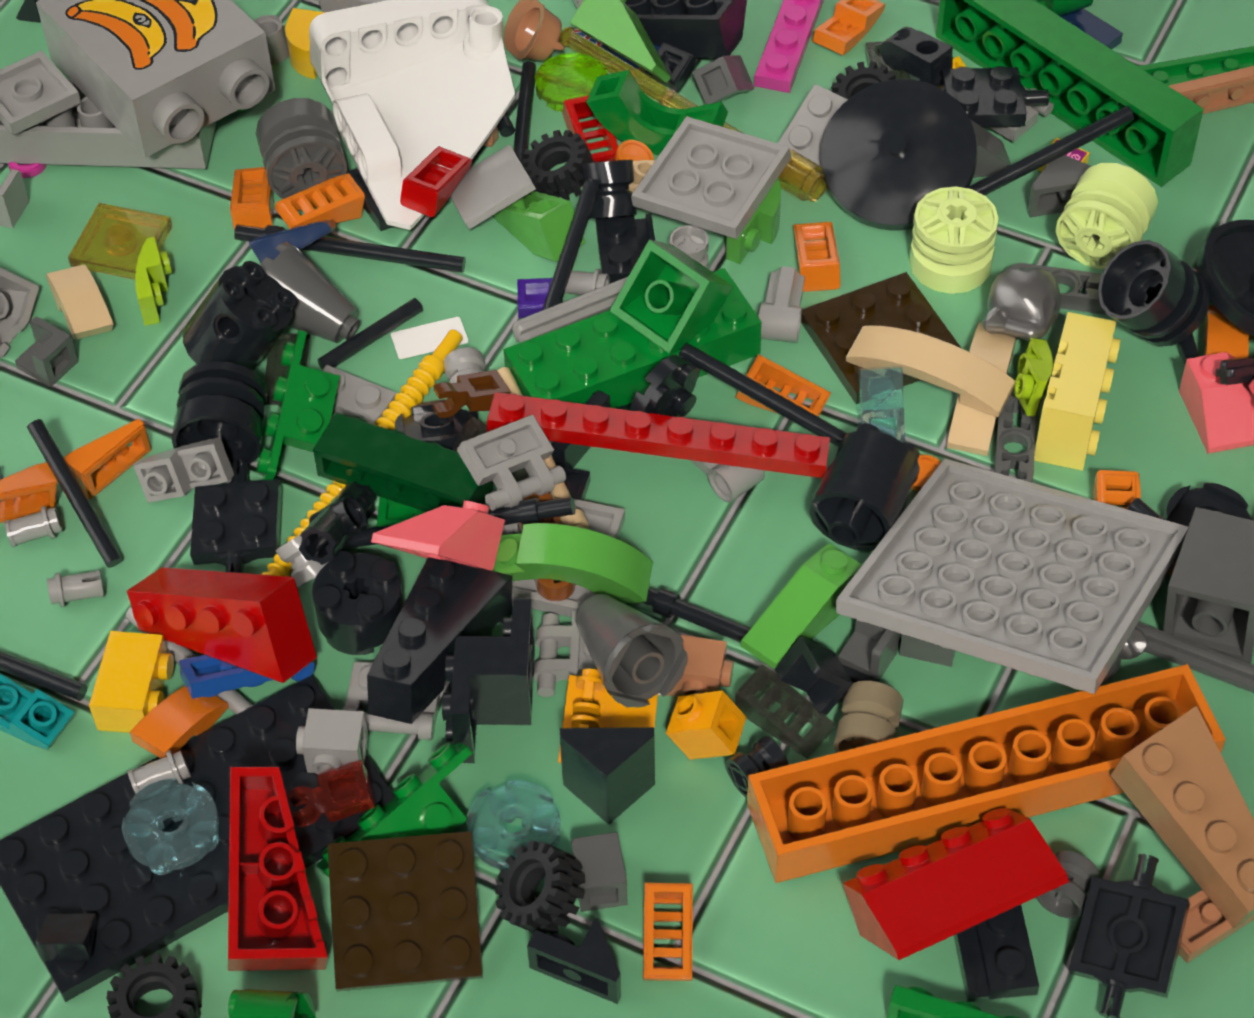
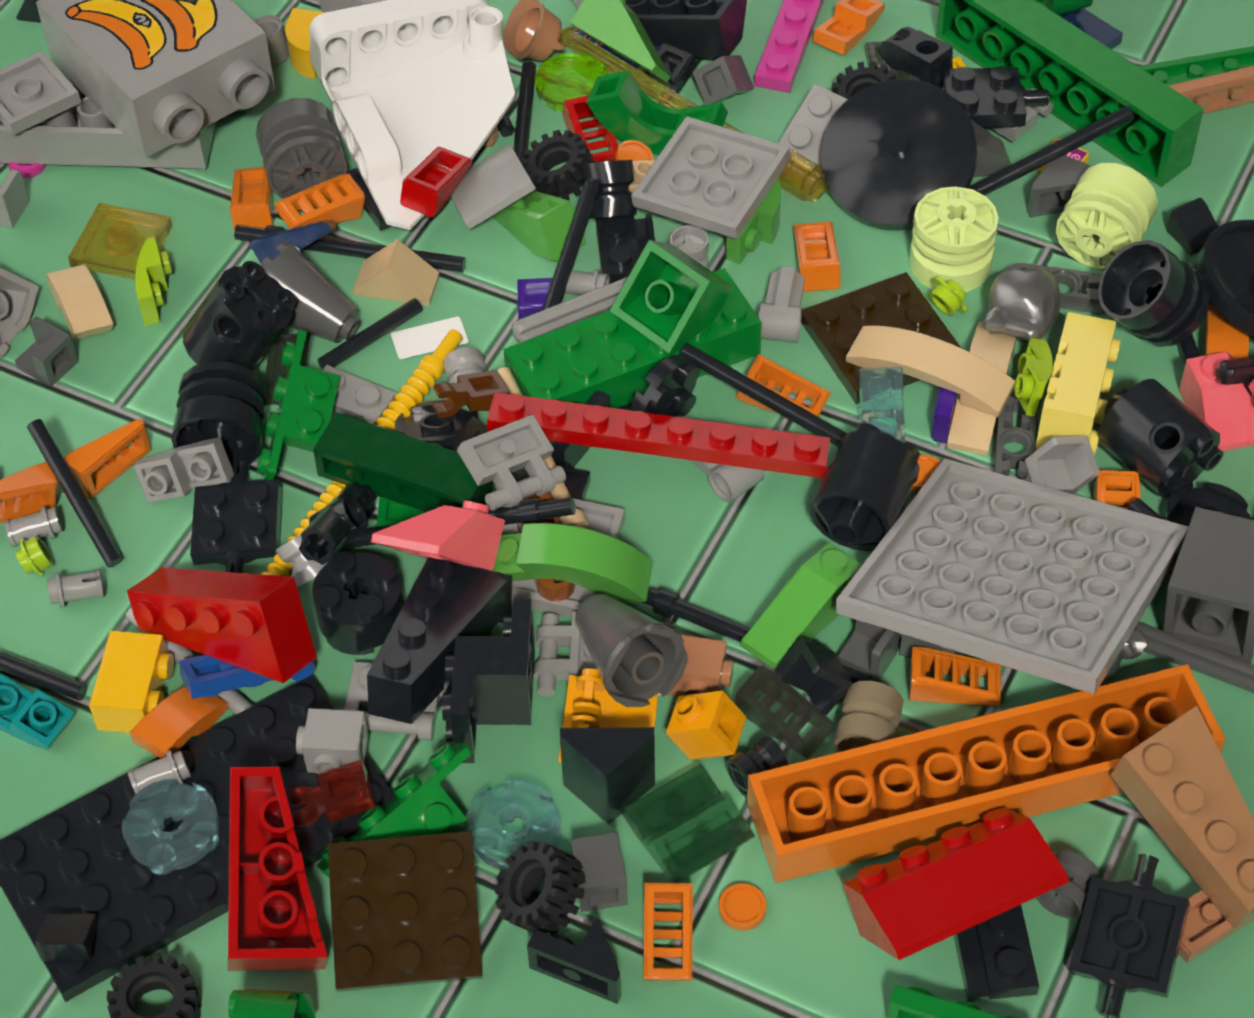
(34, 556): none -> lime plate
(397, 276): none -> tan slope
(687, 824): none -> clear green slope
(742, 906): none -> orange piece
(937, 690): none -> orange slope
(943, 415): none -> dark purple tile
(948, 296): none -> lime plate
(1063, 464): none -> light grey panel
(1159, 437): none -> black cylinder
(1191, 225): none -> black slope

